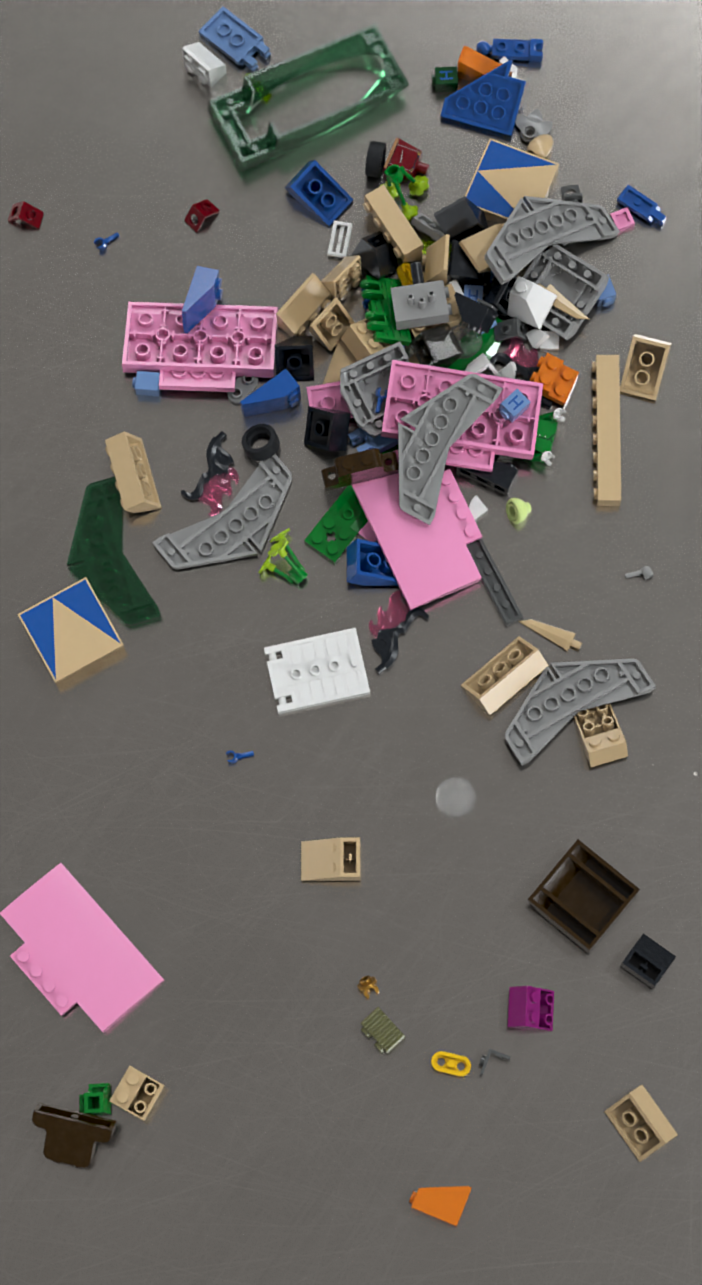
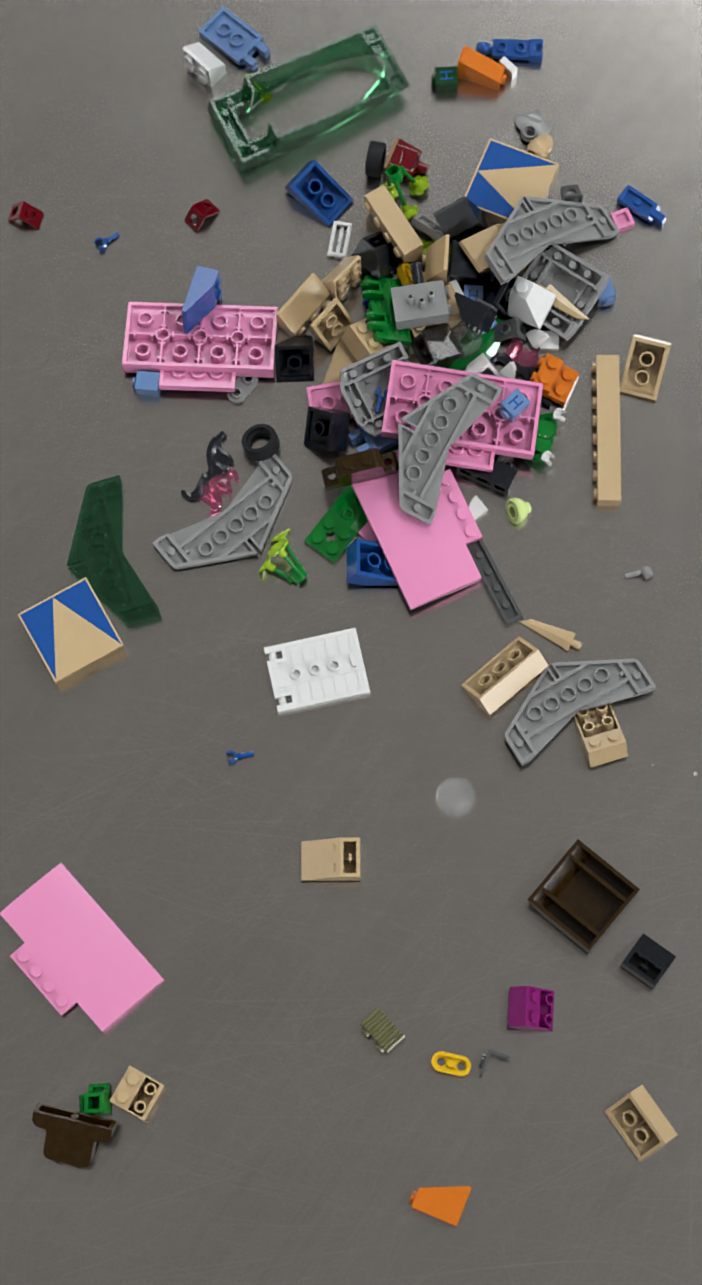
(132, 473): tan slope -> none
(272, 396): blue slope -> none
(366, 983): pearl gold plate -> none
(389, 627): piece -> none
(488, 101): blue wing -> none

